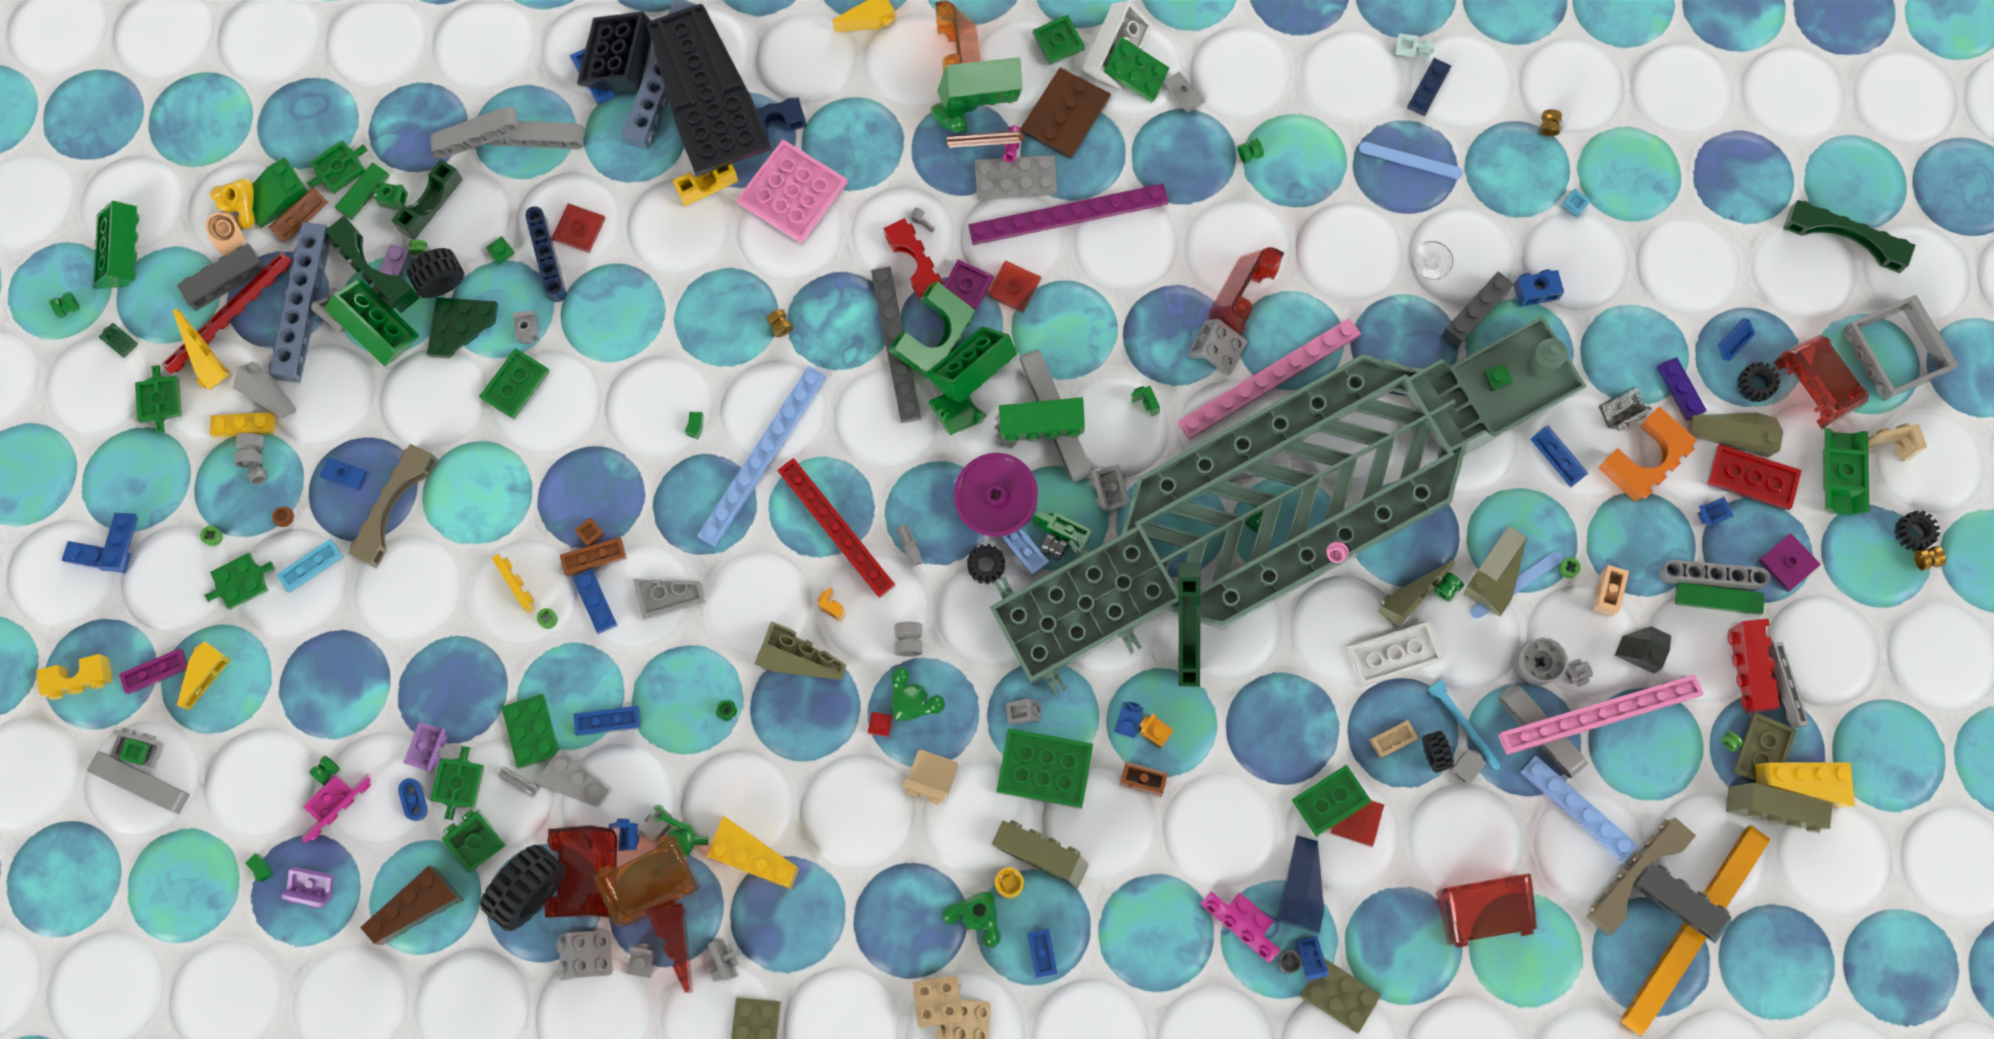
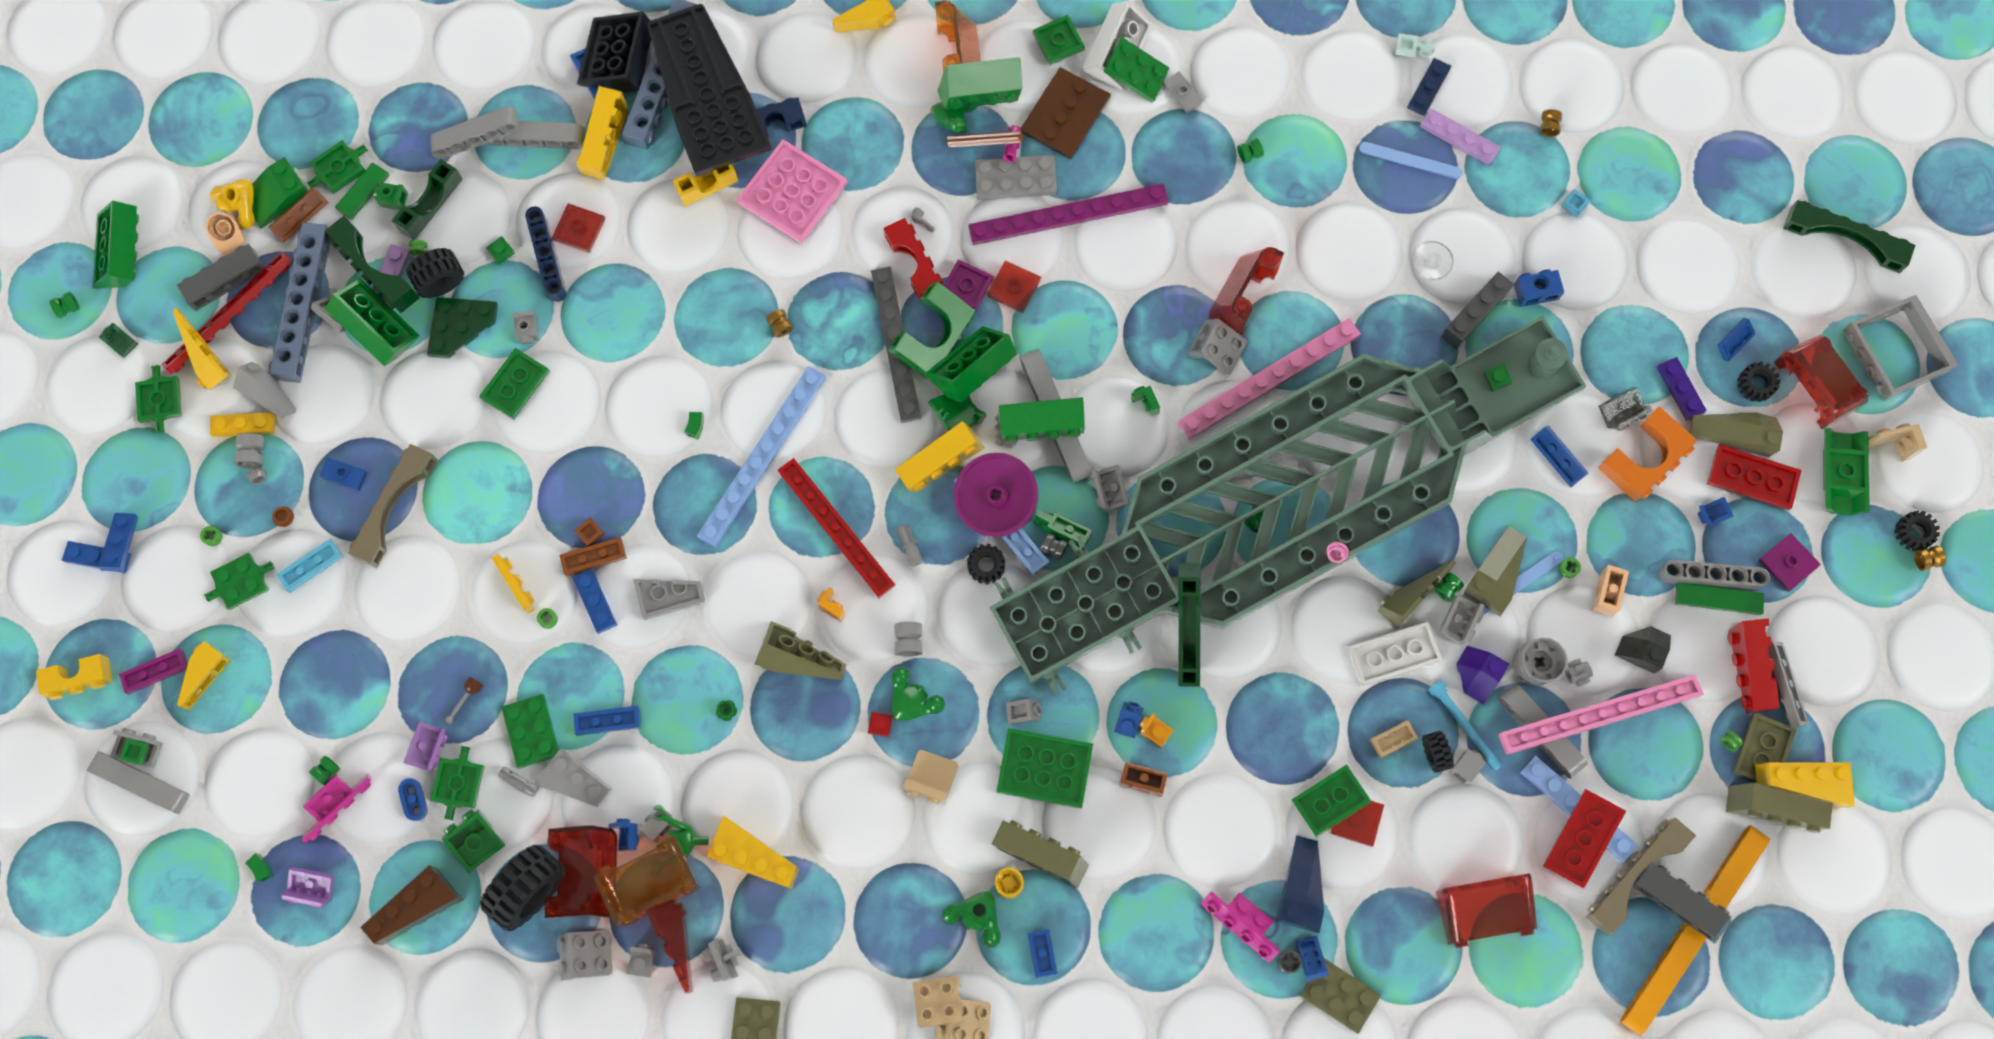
(471, 686): none -> hinge
(602, 133): none -> yellow wedge
(940, 457): none -> yellow wedge
(1460, 137): none -> lavender plate
(1461, 620): none -> light grey bracket
(1480, 672): none -> dark purple slope
(1584, 838): none -> red plate

